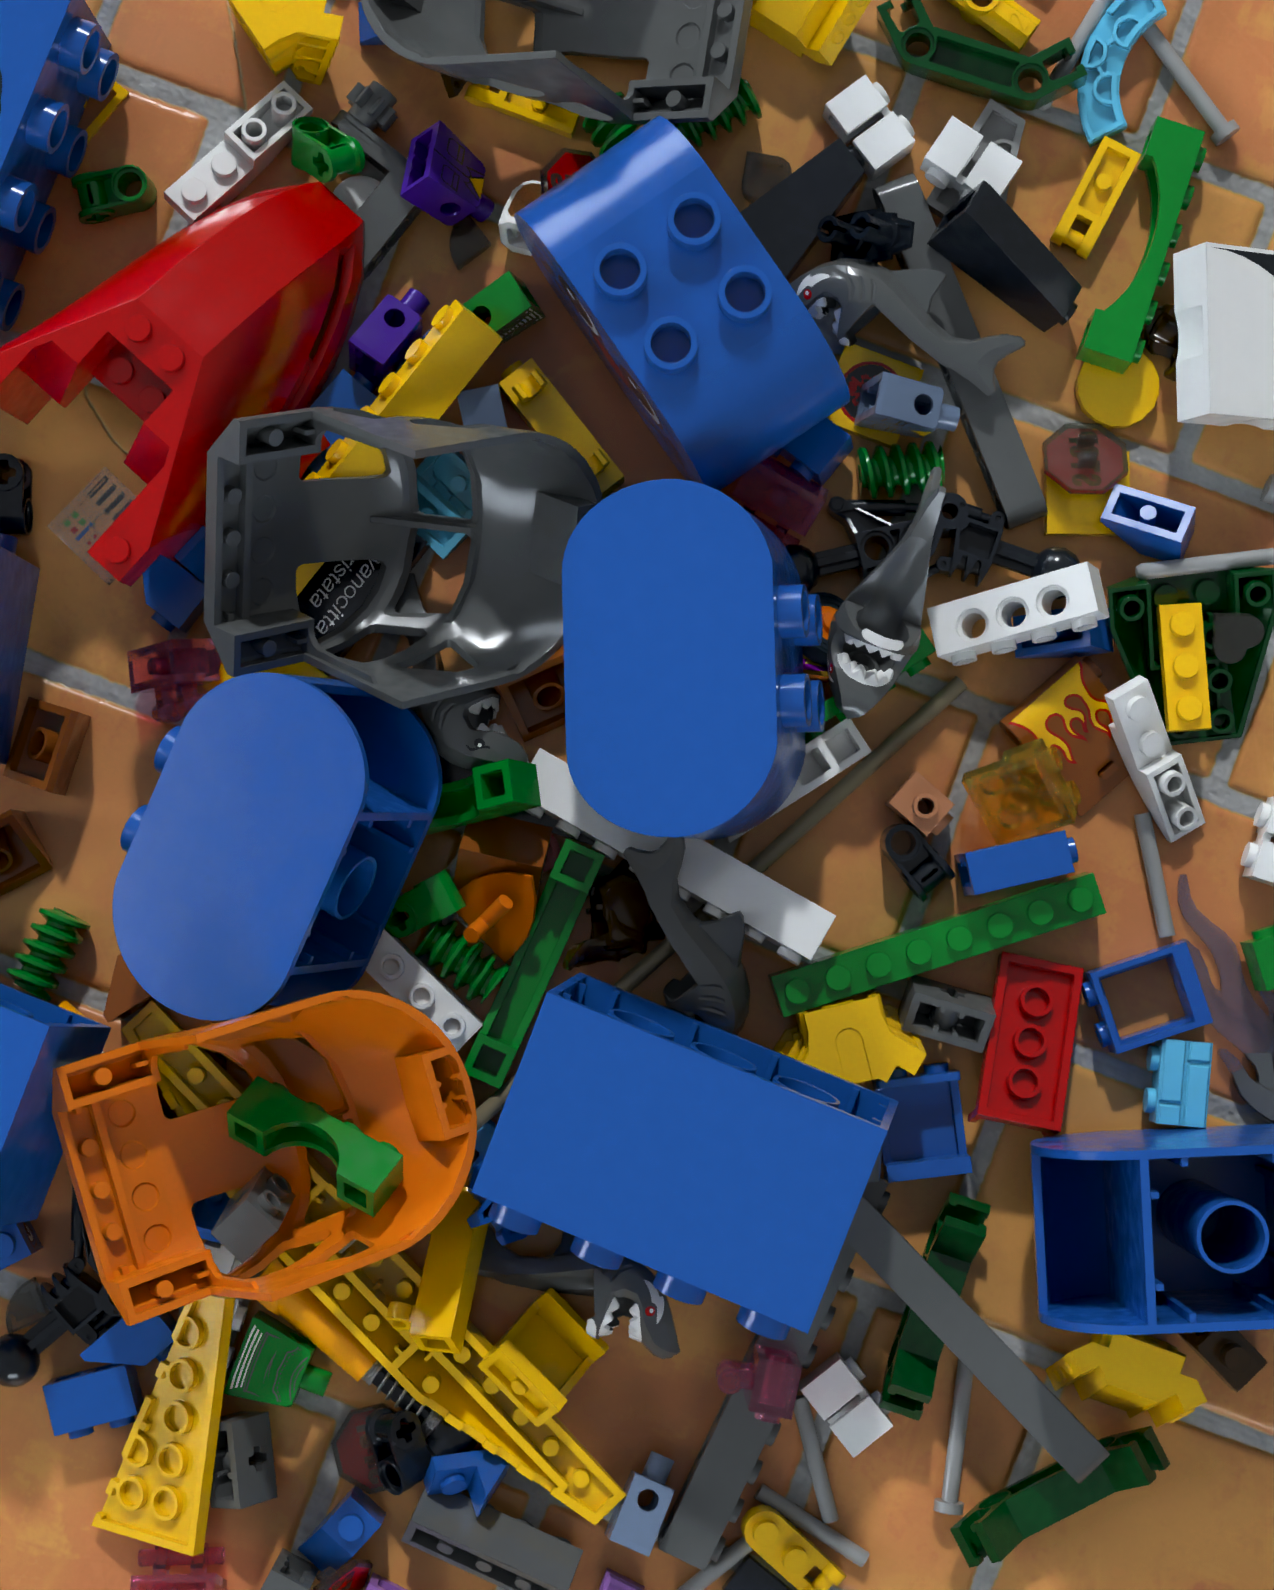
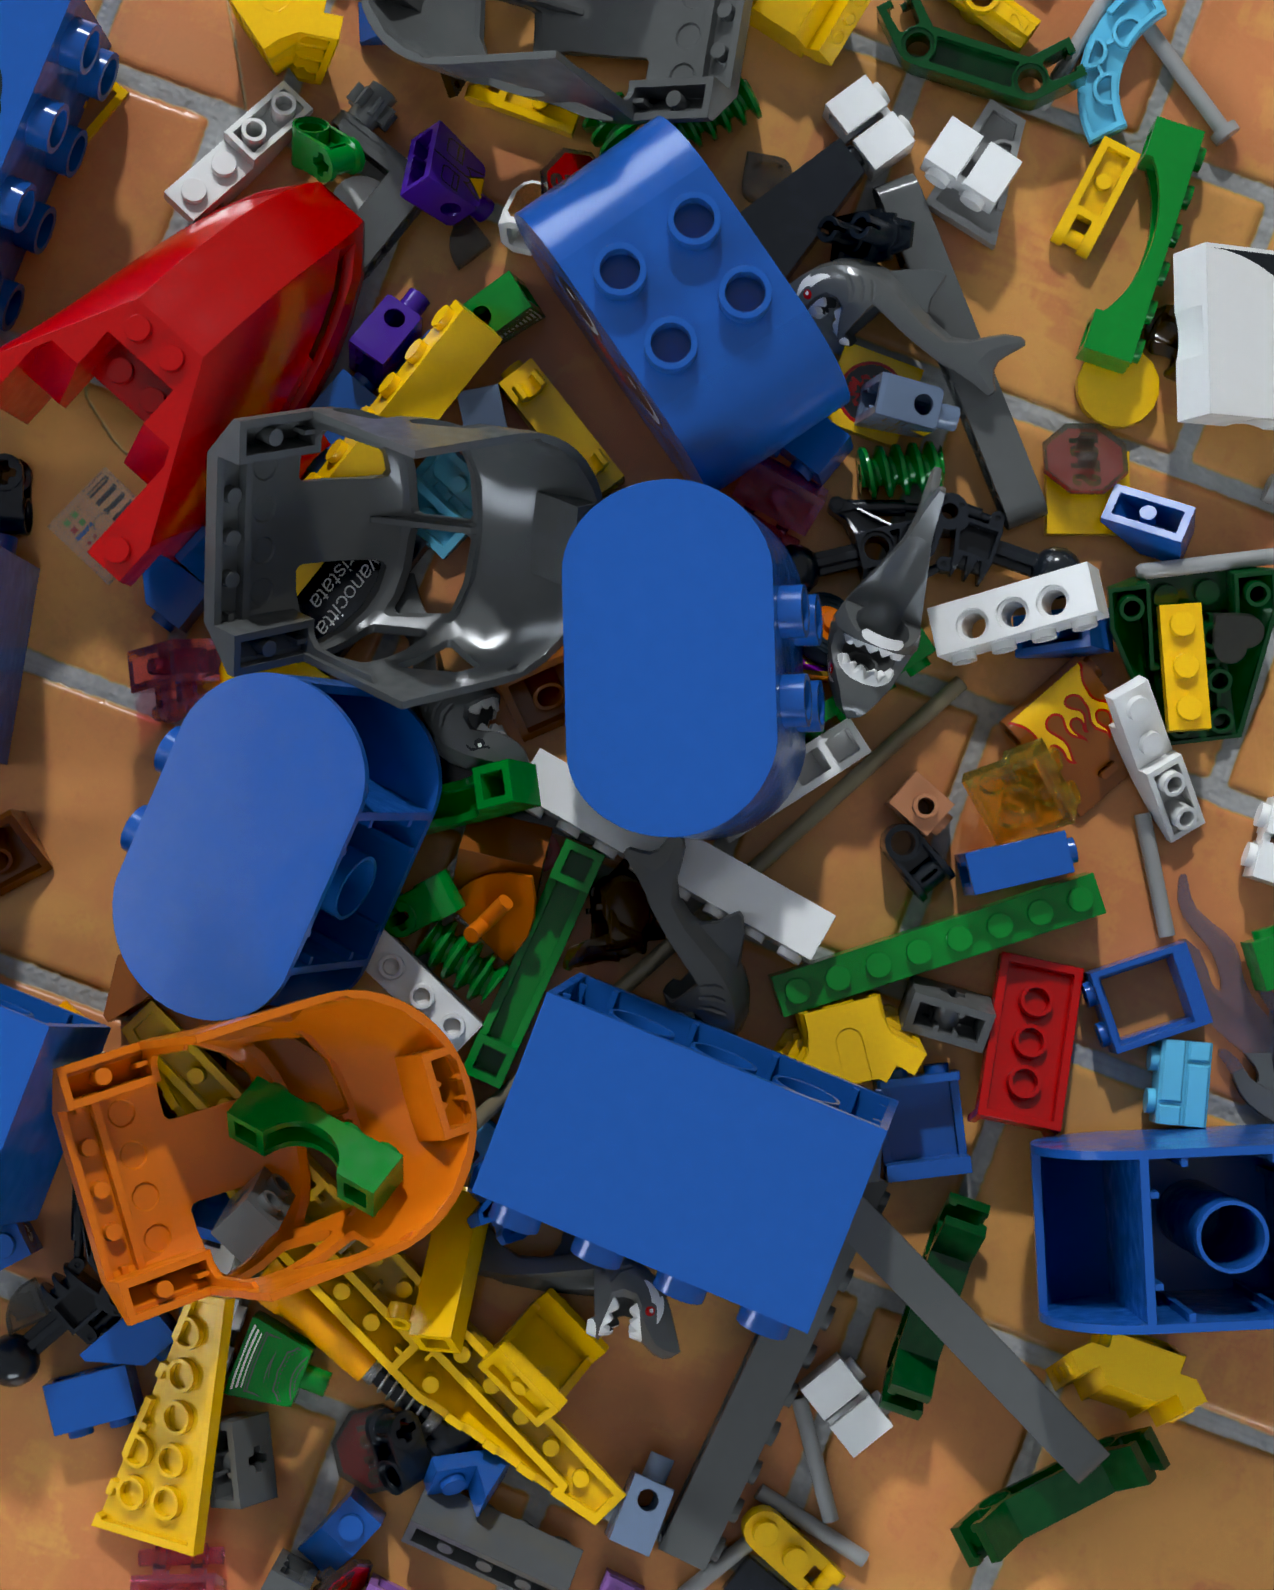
(46, 746): dark orange slope -> none
(47, 951): green piece -> none
(104, 193): green piece -> none
(768, 1381): clear pink brick -> none
(949, 1501): light grey bar -> none
(1006, 257): black slope -> none
(1227, 1356): dark brown torso -> none

